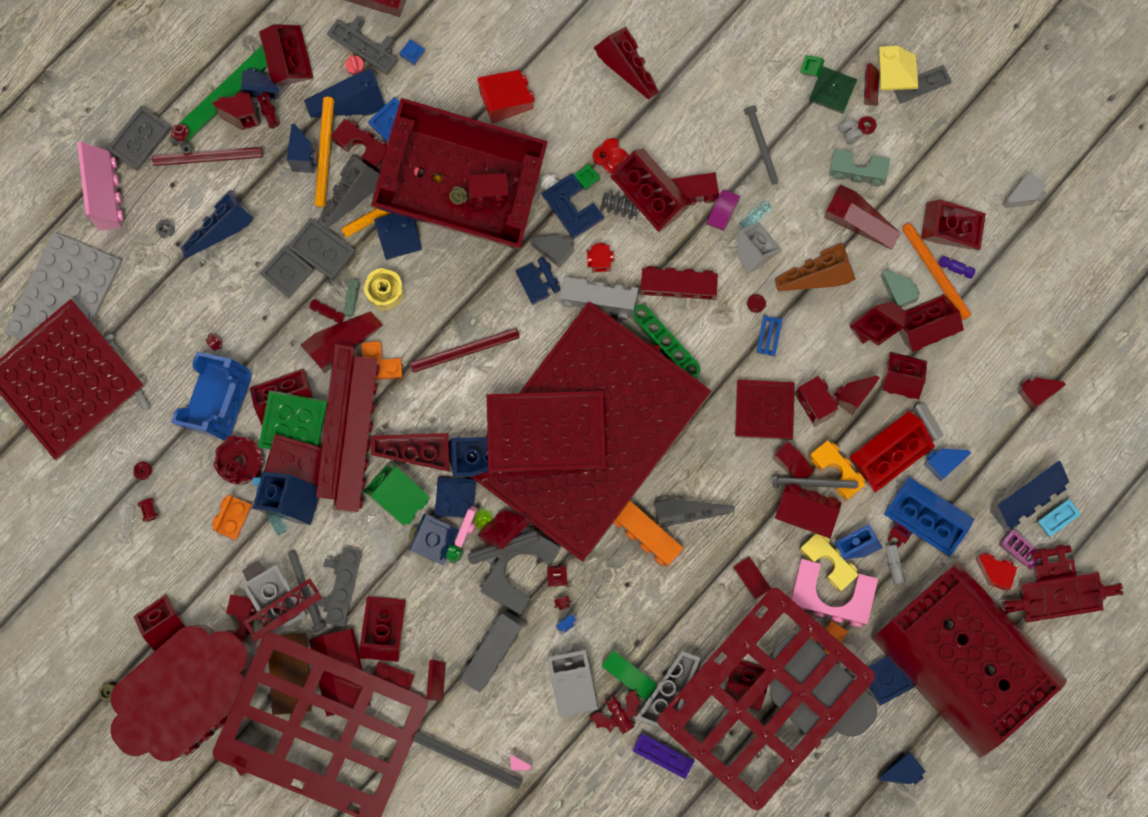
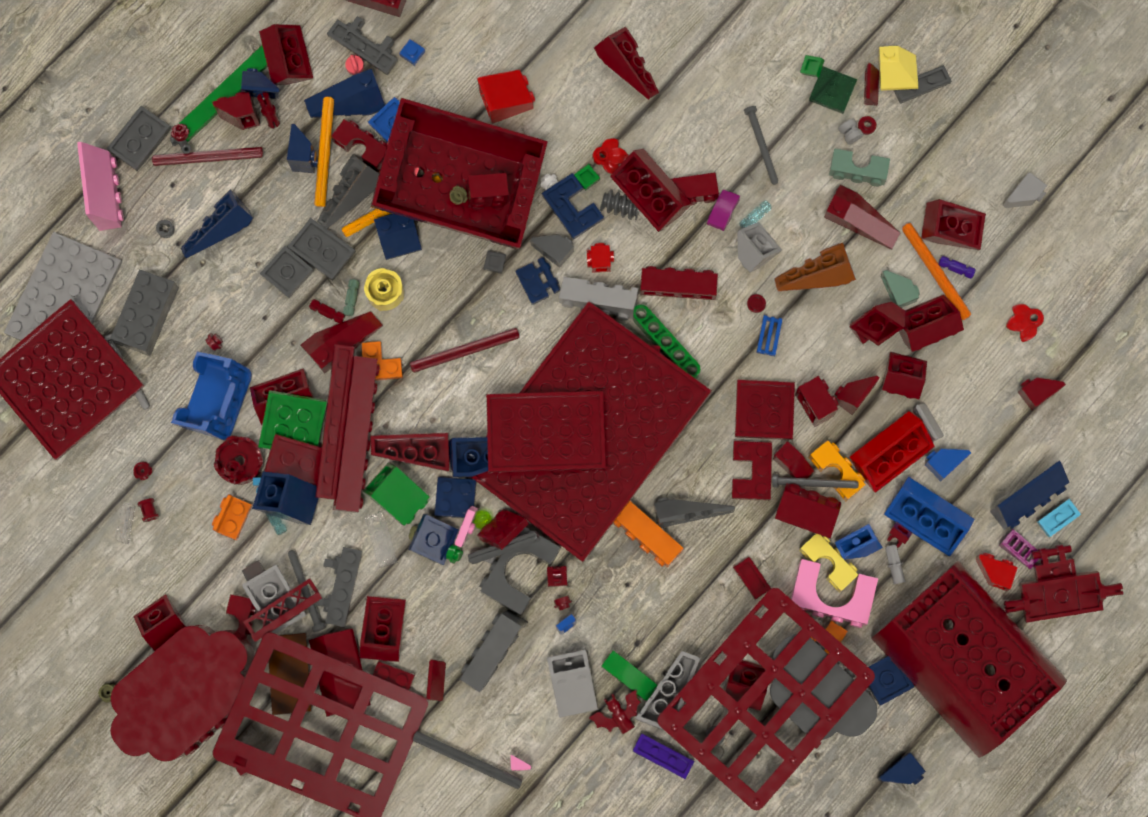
(144, 312): none -> dark grey brick
(494, 262): none -> dark grey tile
(760, 484): none -> dark red plate
(1022, 322): none -> red plate

